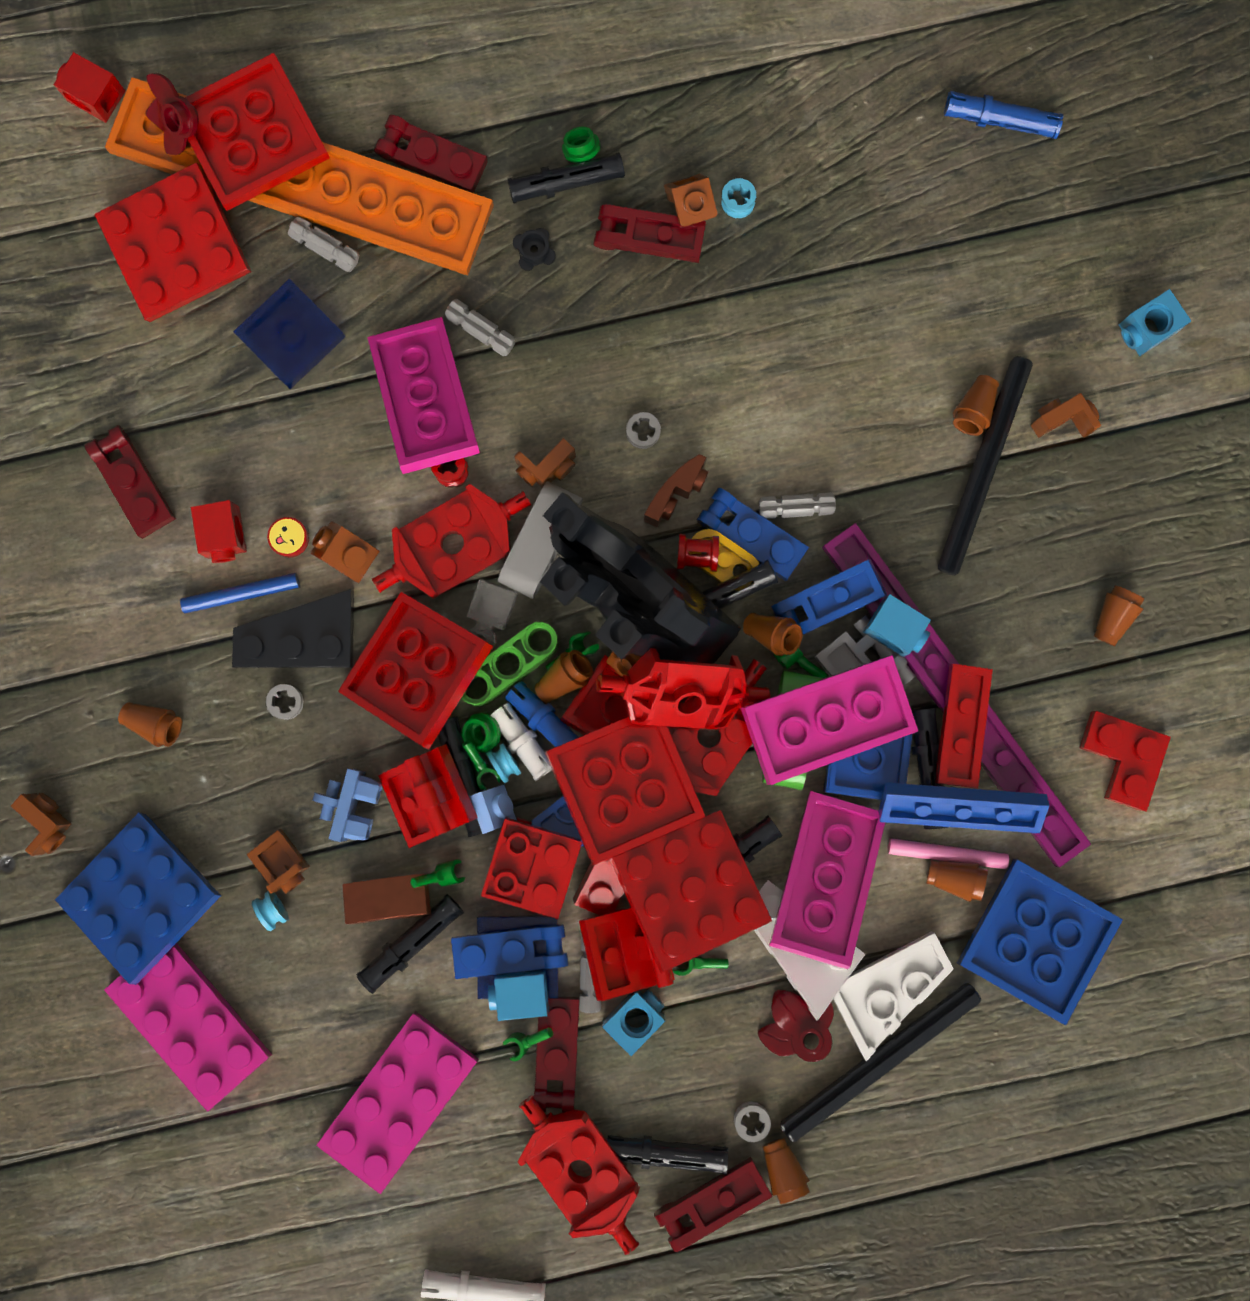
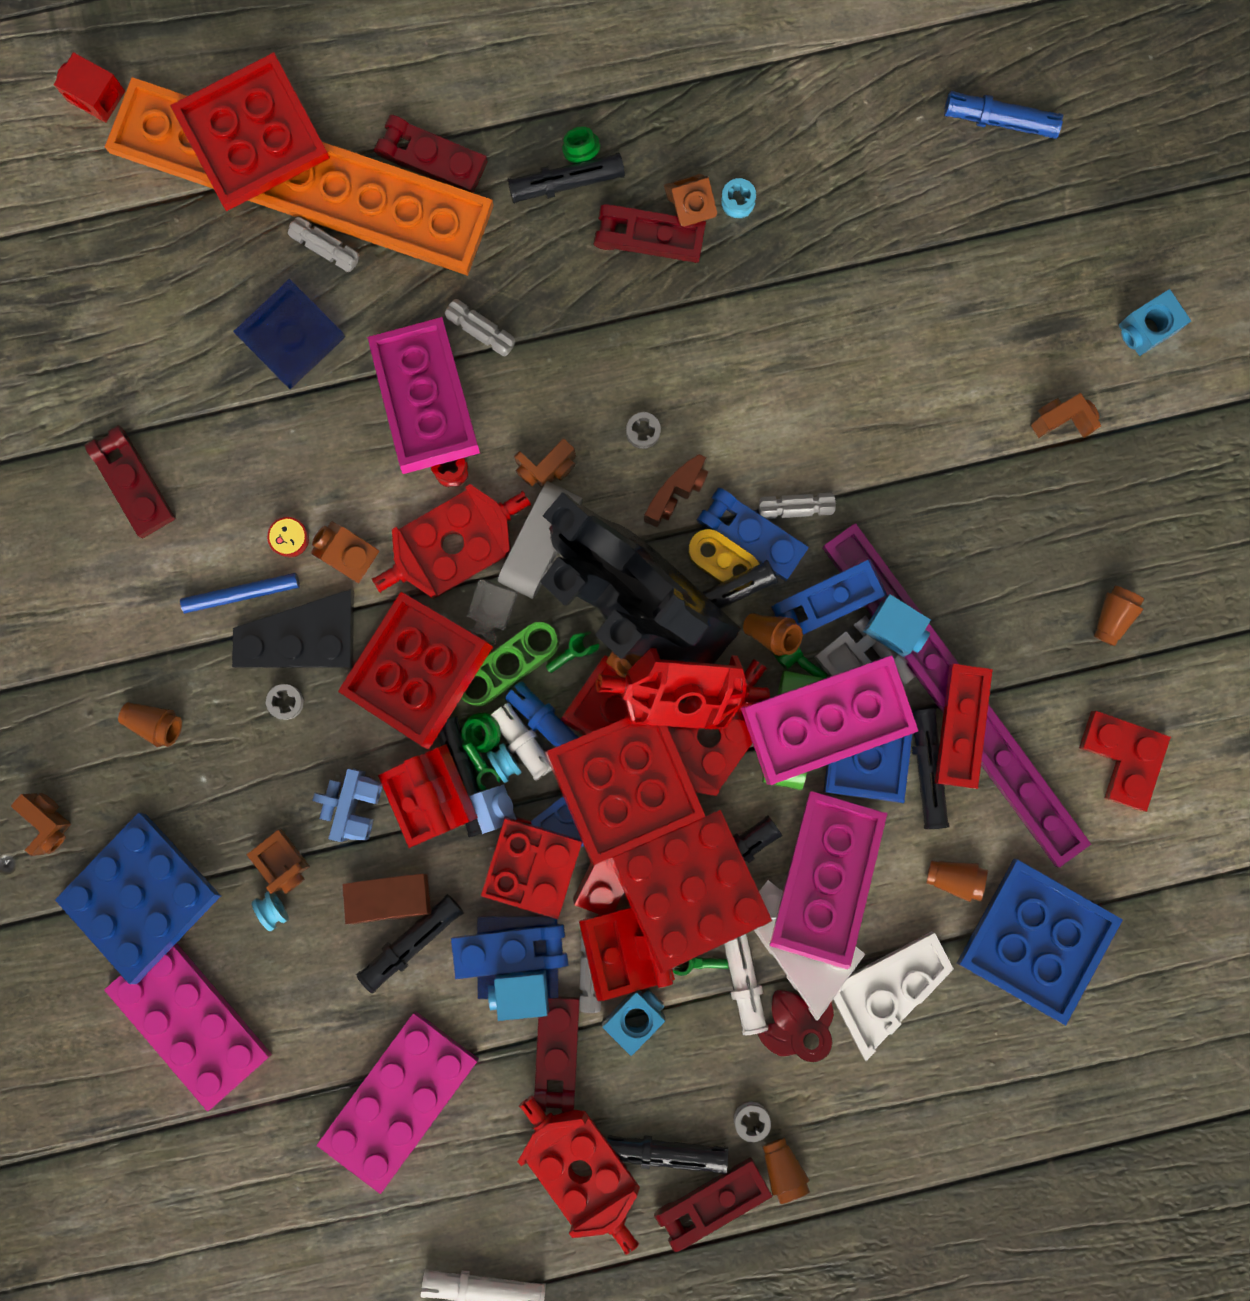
(171, 114): dark red plate -> none
(172, 242): red plate -> none
(218, 531): red brick -> none
(443, 875): green hand -> none
(528, 1041): green hand -> none
(539, 239): black plate -> none
(564, 676): dark orange cone -> none
(688, 545): red bush -> none
(745, 986): none -> white pin
(881, 1062): black axle -> none
(948, 853): bright pink bar -> none
(963, 808): blue plate -> none
(976, 407): dark orange cone -> none
(985, 466): black axle -> none

